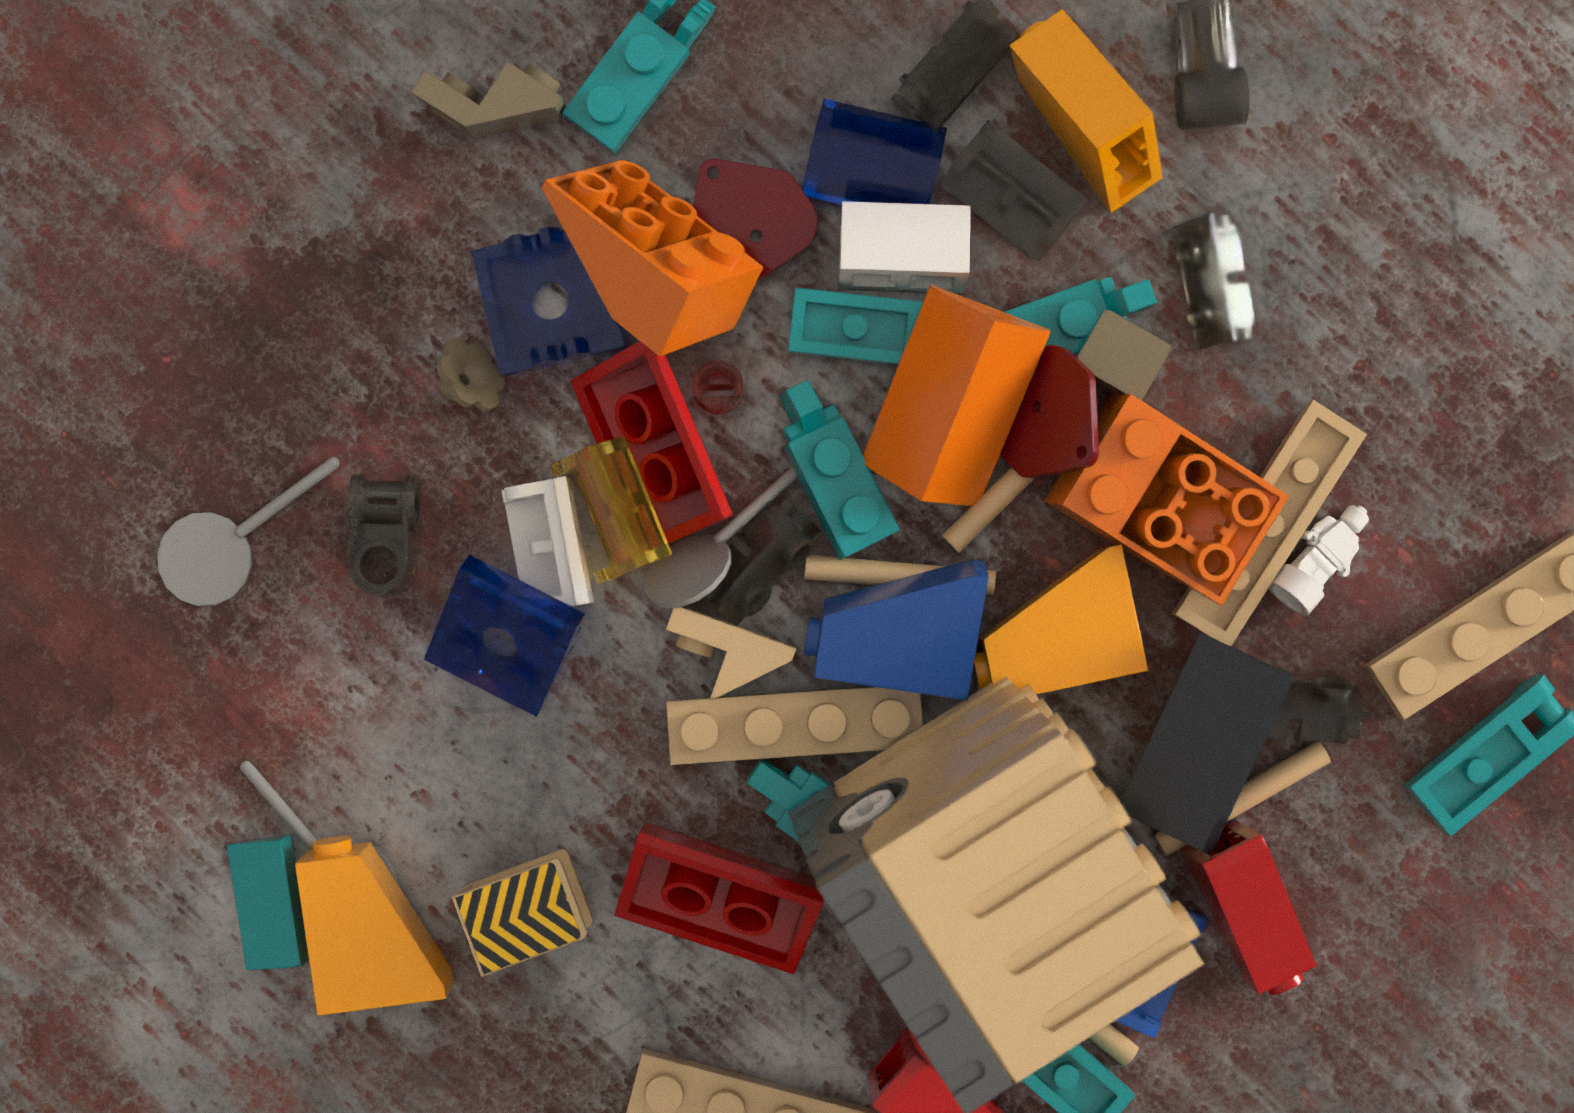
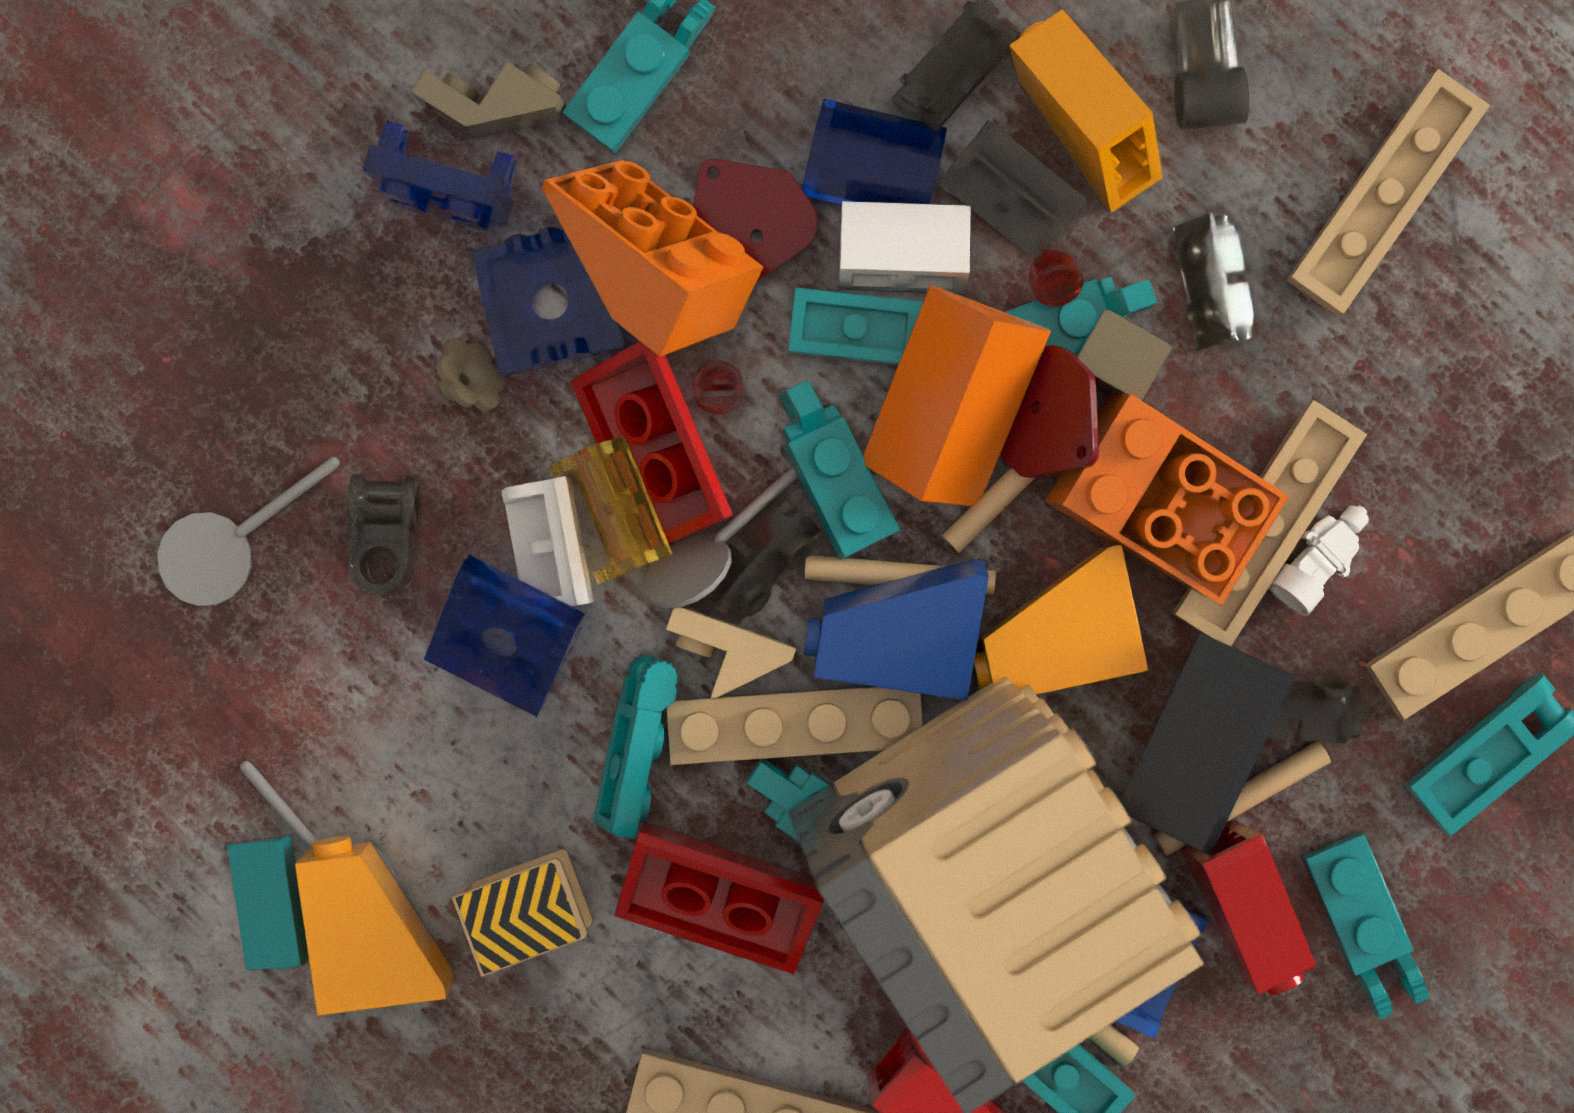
(420, 183): none -> clear blue piece
(633, 744): none -> teal hinge
(1055, 278): none -> clear red hinge
(1363, 918): none -> teal hinge
(1388, 192): none -> tan plate

